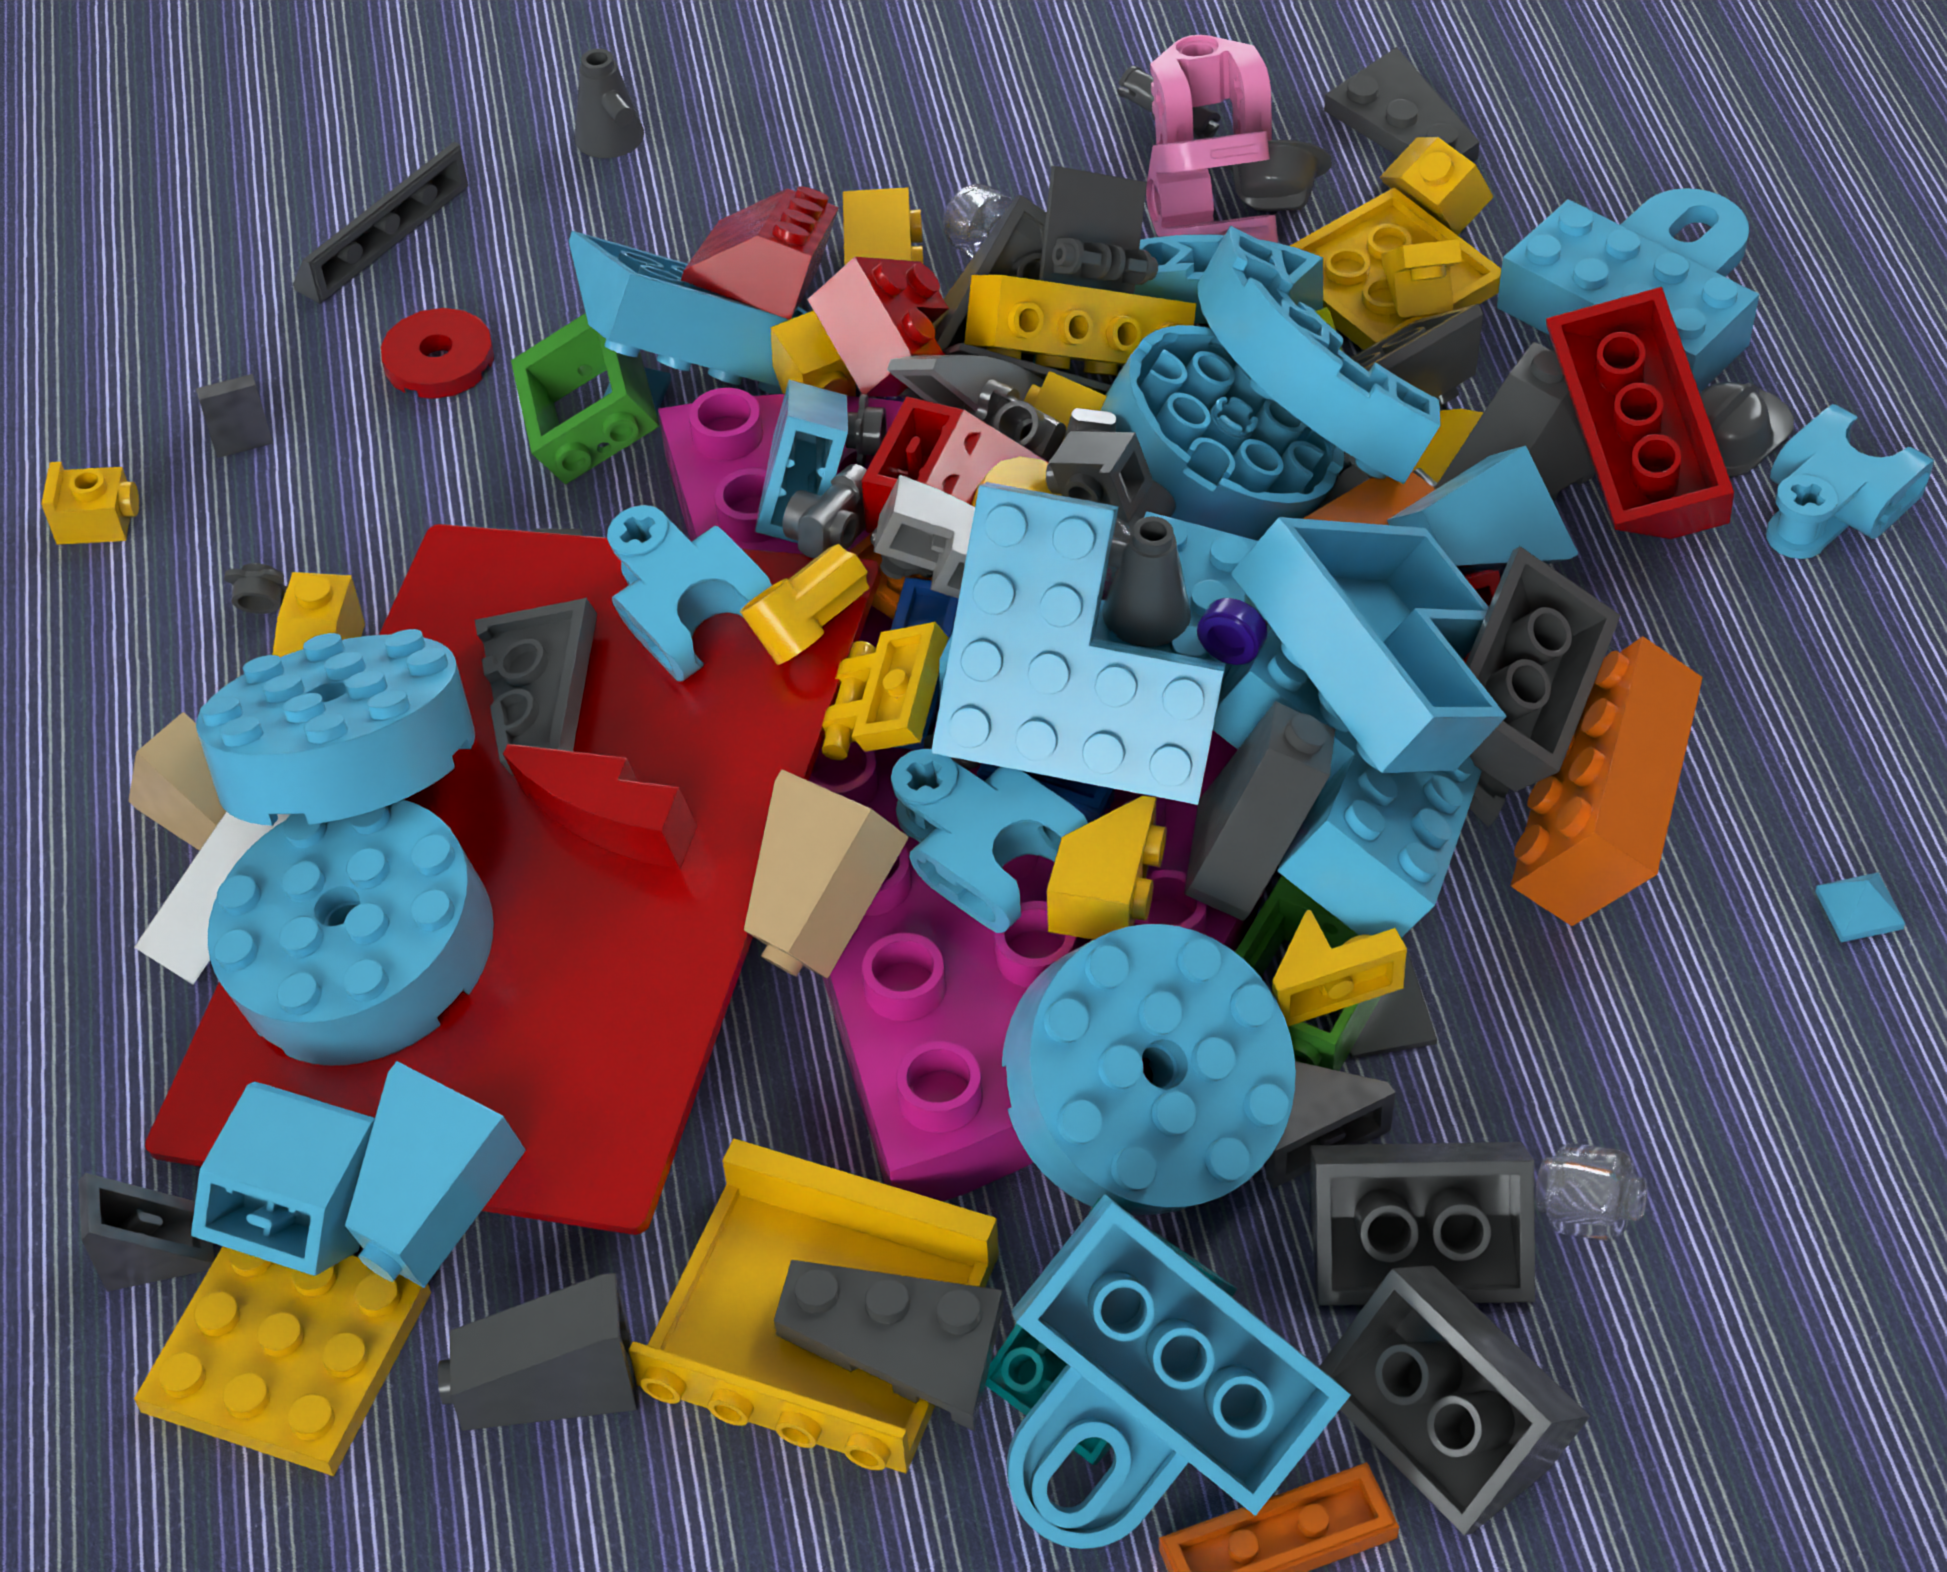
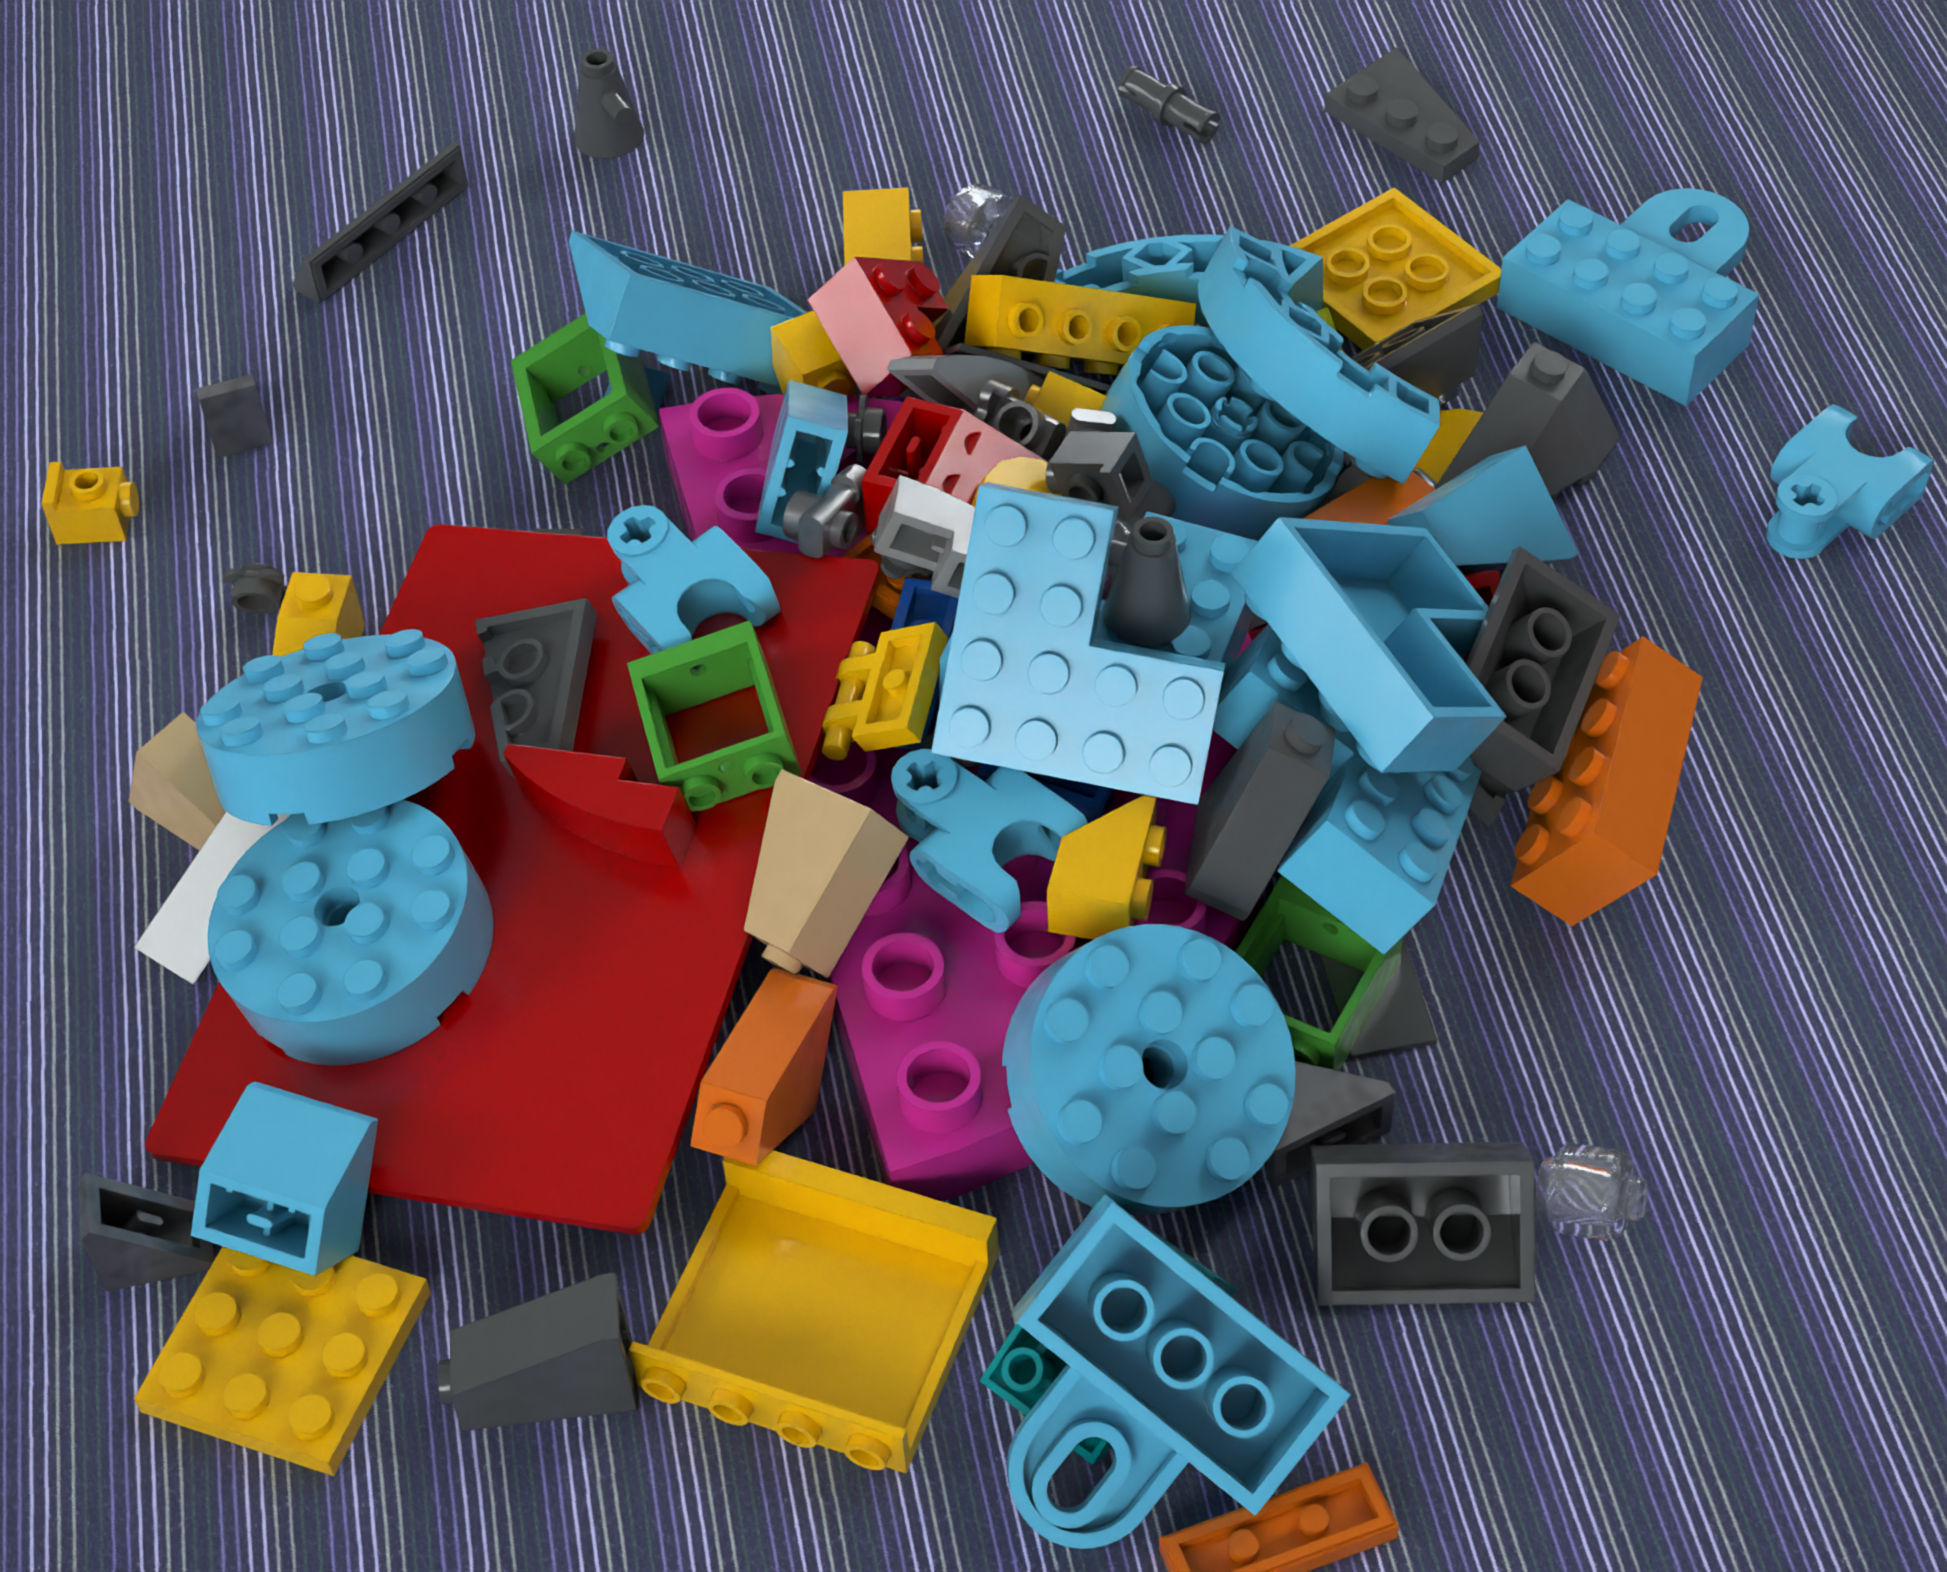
(425, 1174): medium azure slope -> none
(439, 329): red tile -> none
(668, 684): none -> bright green window
(766, 251): slope -> none
(767, 1069): none -> orange slope
(794, 610): yellow piece -> none
(909, 1331): dark grey wing -> none
(1095, 232): dark grey hinge -> none
(1181, 186): bright pink piece -> none
(1205, 72): bright pink piece -> none
(1232, 631): dark purple tile -> none
(1284, 179): dark grey piece -> none
(1324, 979): yellow slope -> none
(1422, 276): yellow slope -> none
(1439, 182): yellow slope -> none
(1450, 1396): dark grey slope -> none
(1642, 416): red slope -> none
(1746, 423): dark grey piece -> none
(1860, 907): medium azure slope -> none

